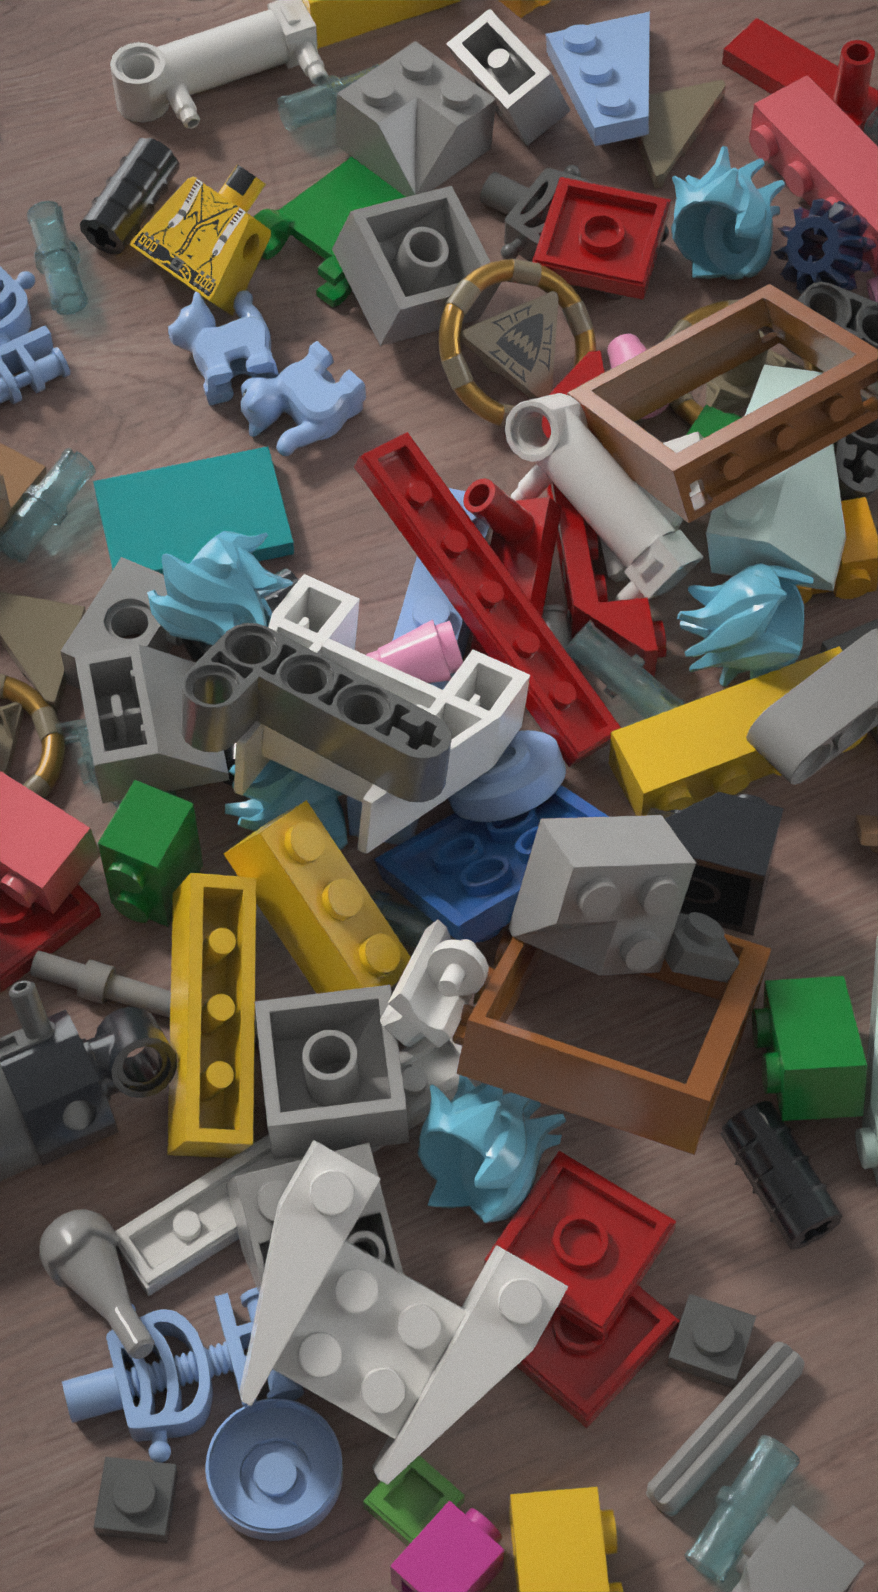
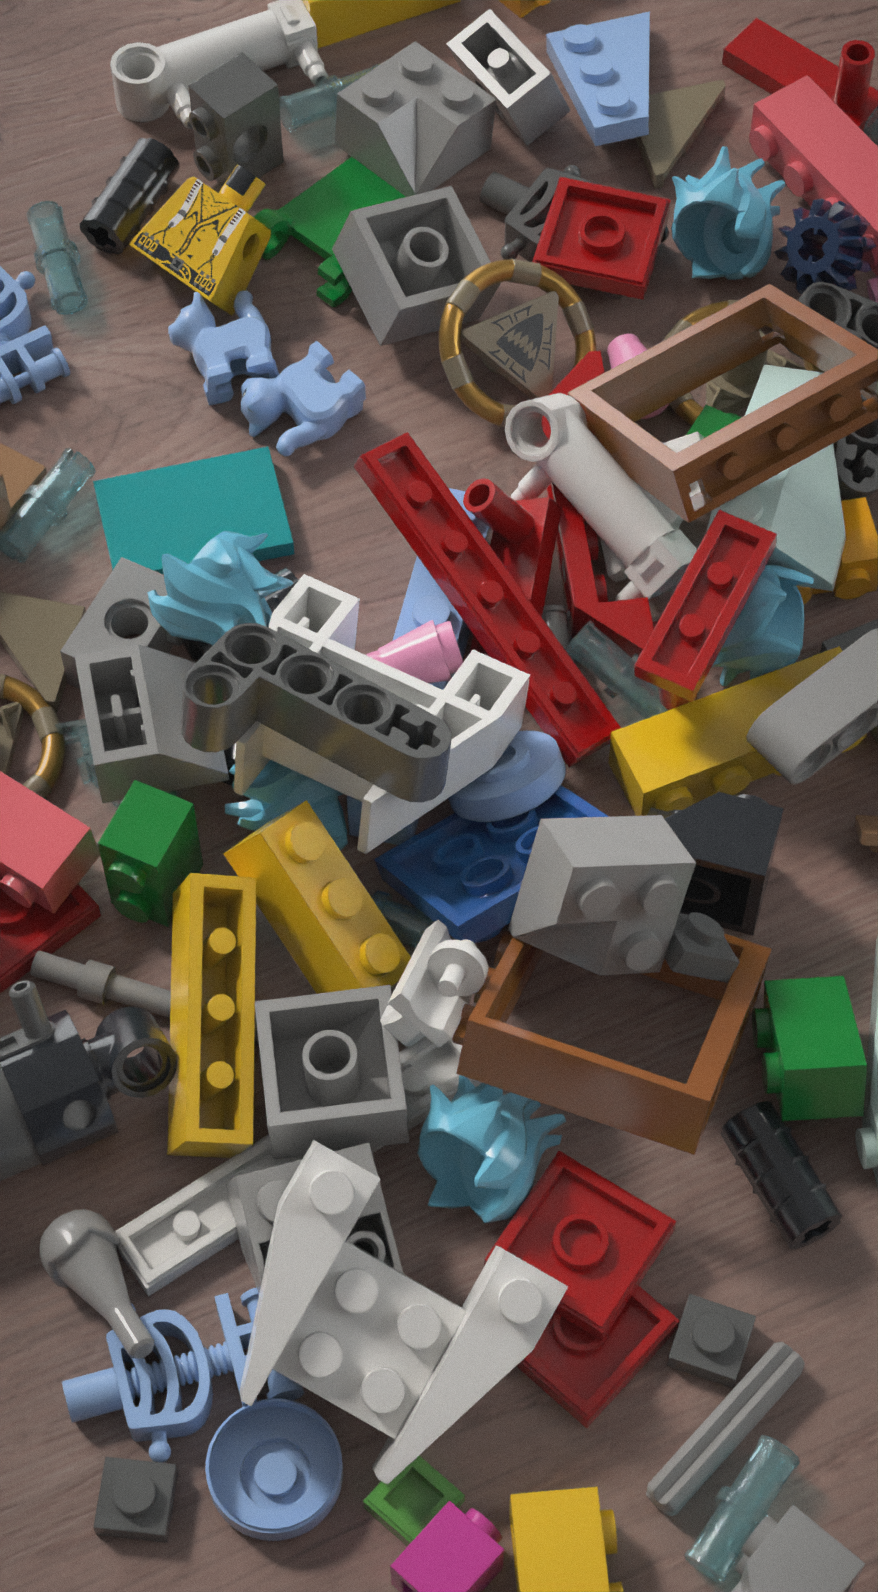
(236, 120): none -> dark grey brick
(704, 608): none -> red piece

